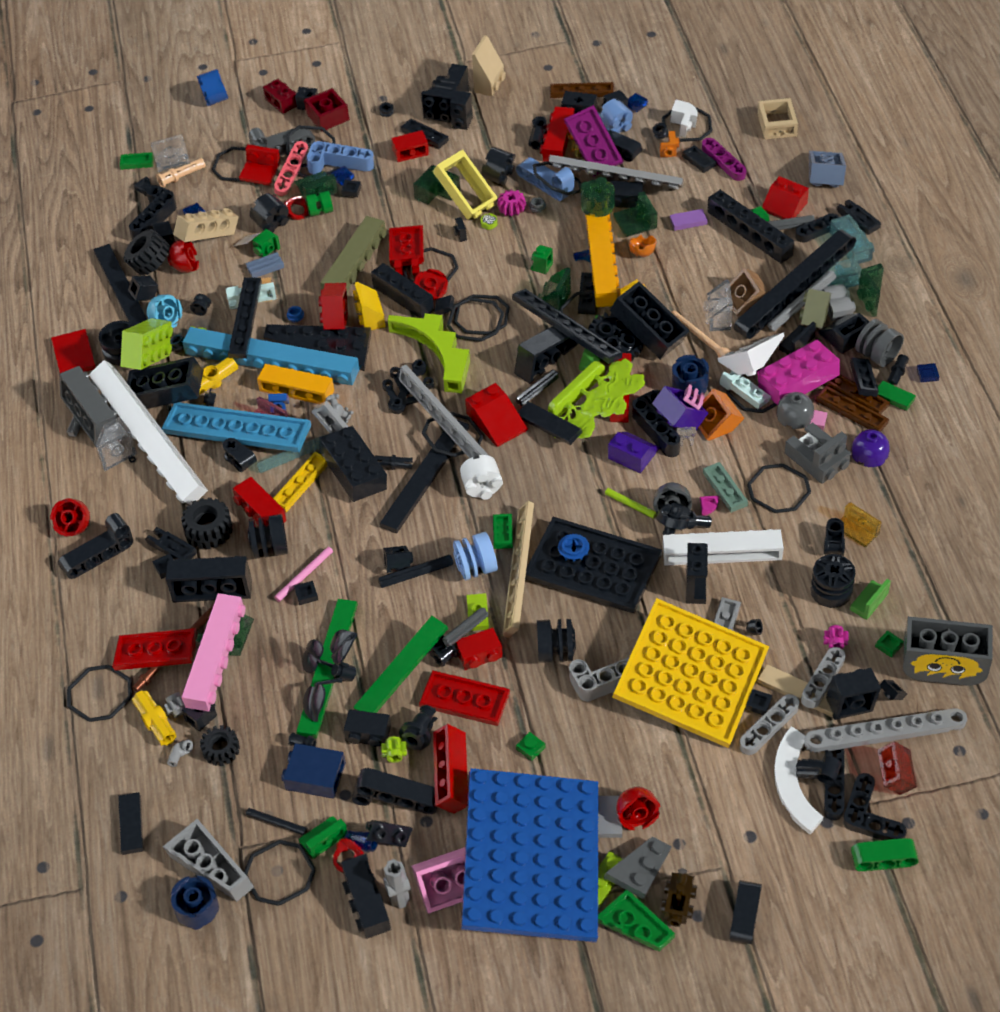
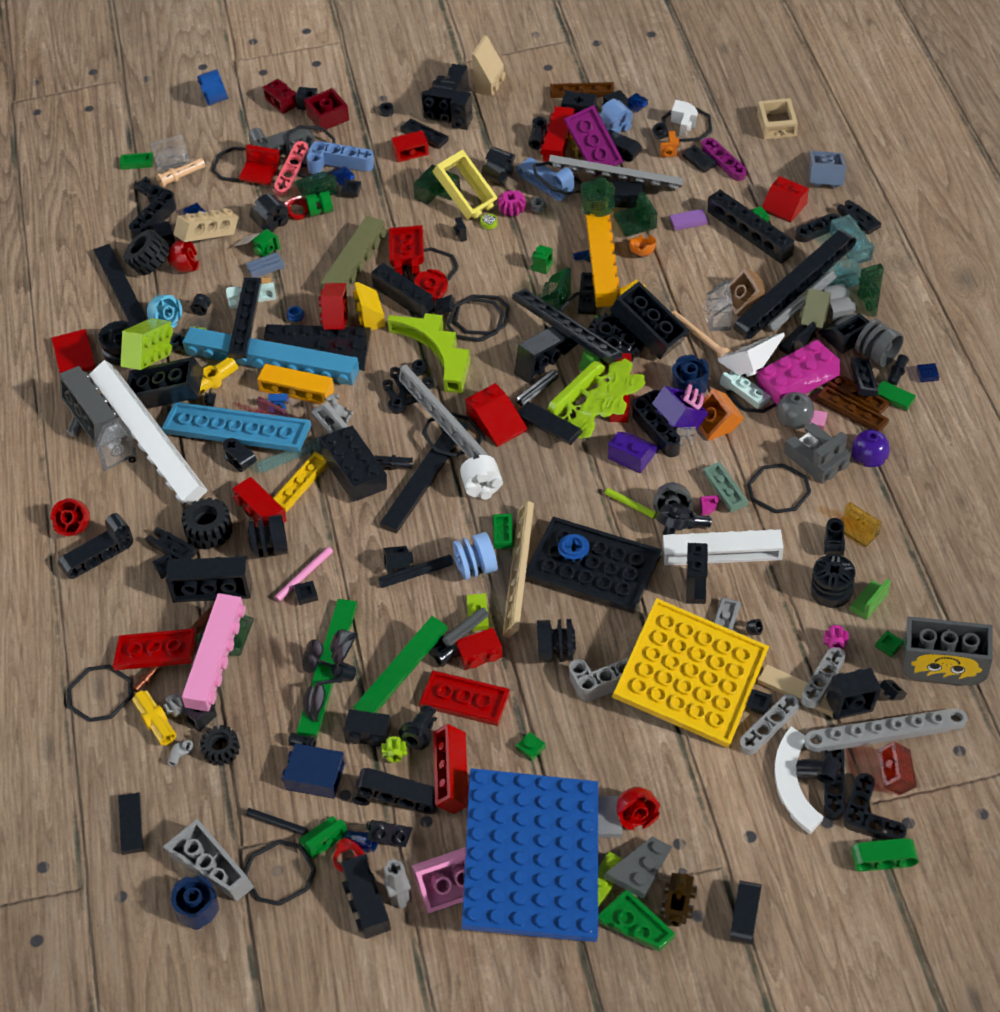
(143, 287): black brick -> none
(791, 222): dark grey axle -> none

